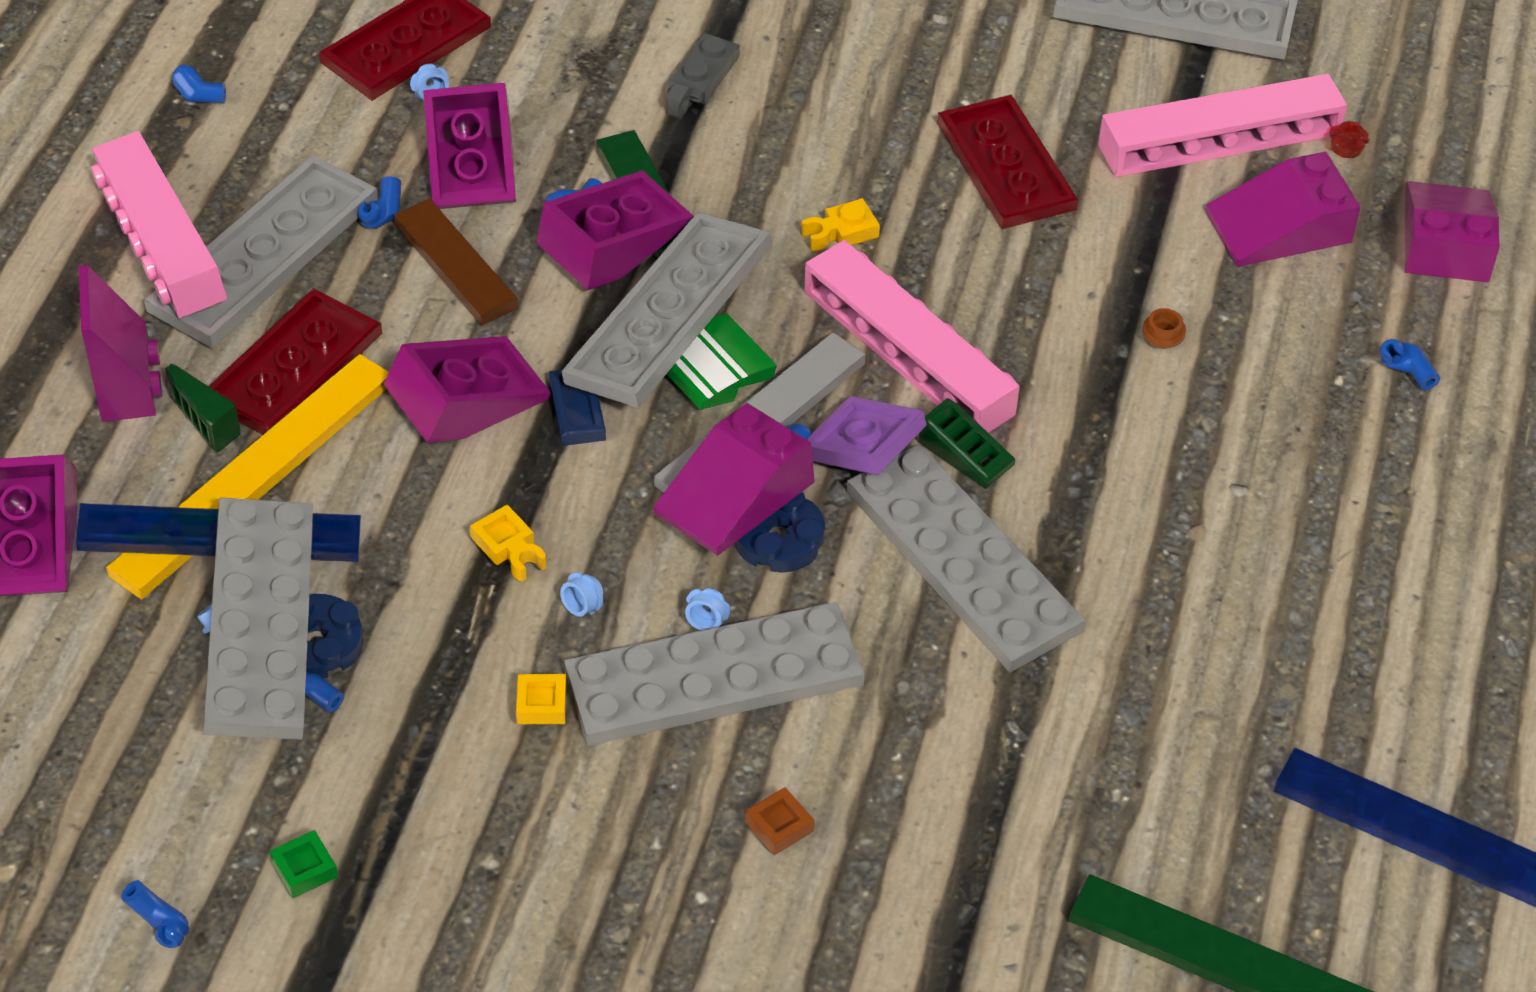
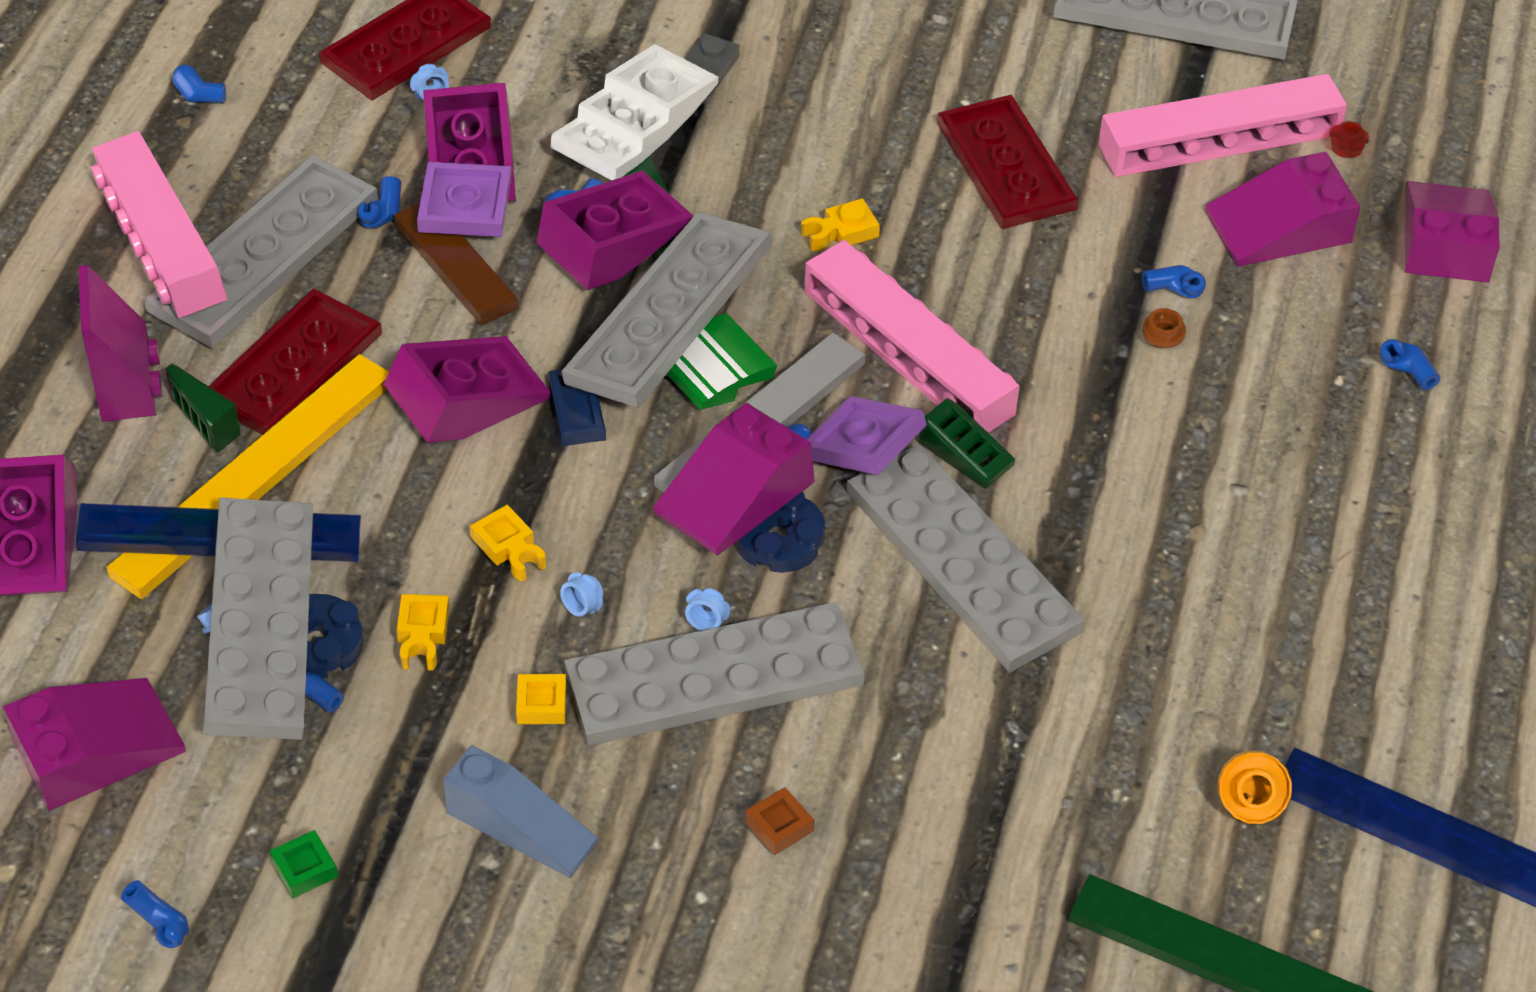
(90, 736): none -> magenta slope
(421, 626): none -> yellow plate
(464, 199): none -> medium lavender plate
(515, 812): none -> sand blue slope
(634, 112): none -> white slope
(1175, 278): none -> blue arm
(1254, 787): none -> light orange plate

